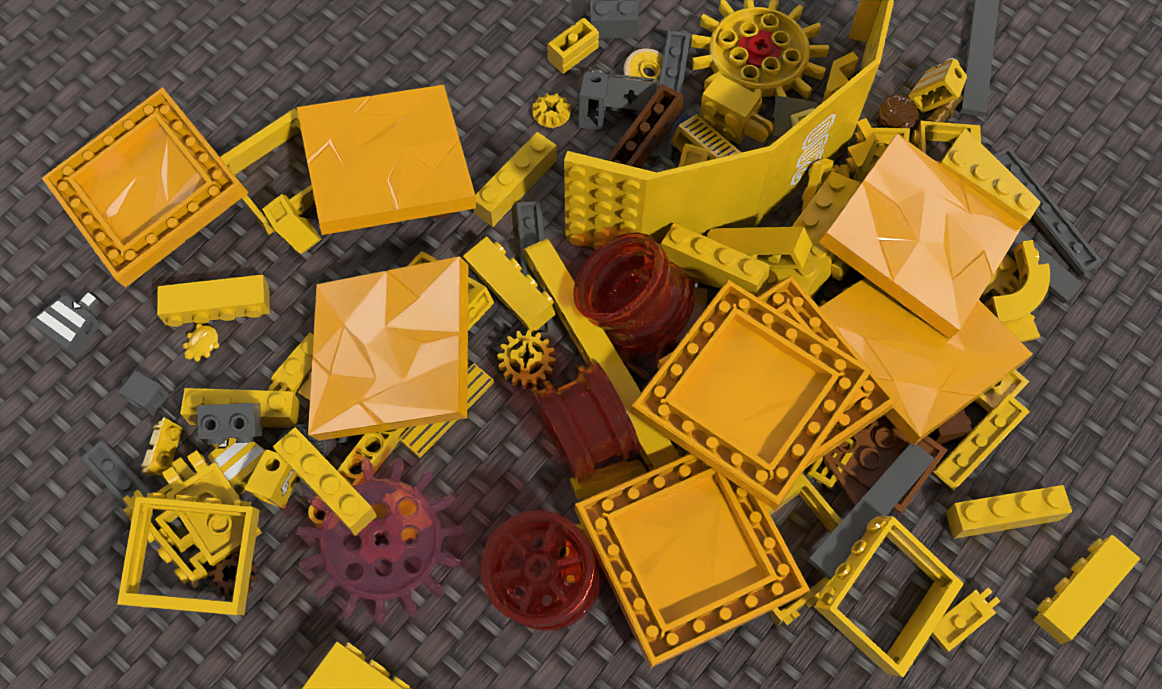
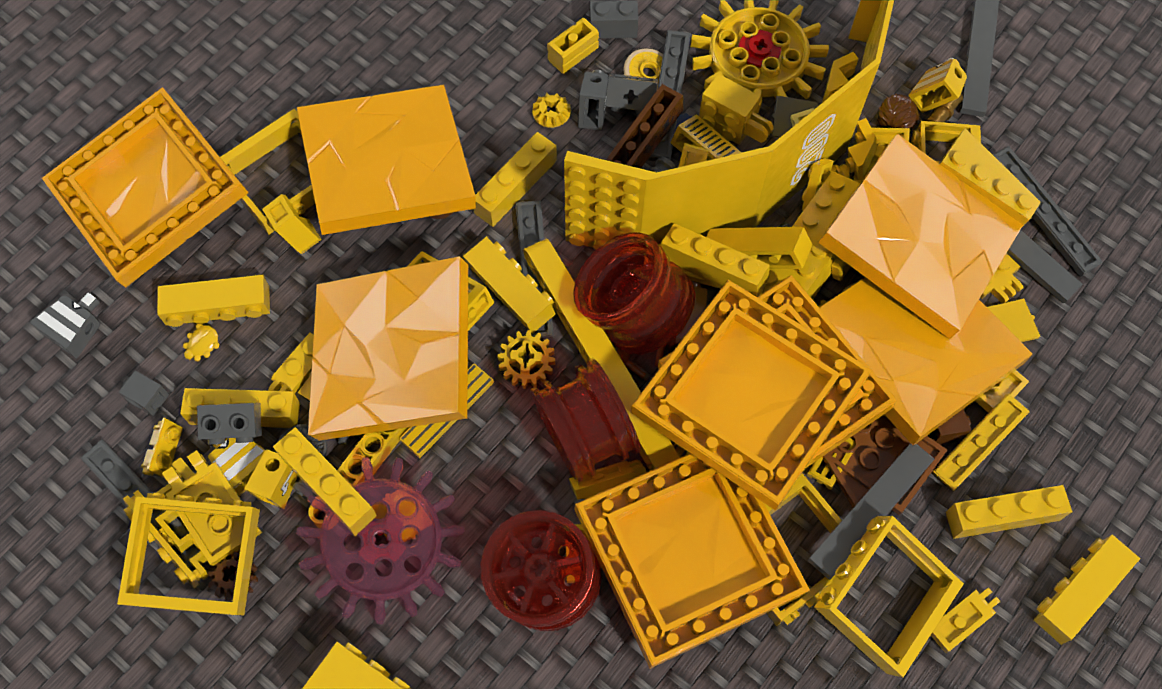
(1032, 287): yellow arch -> none

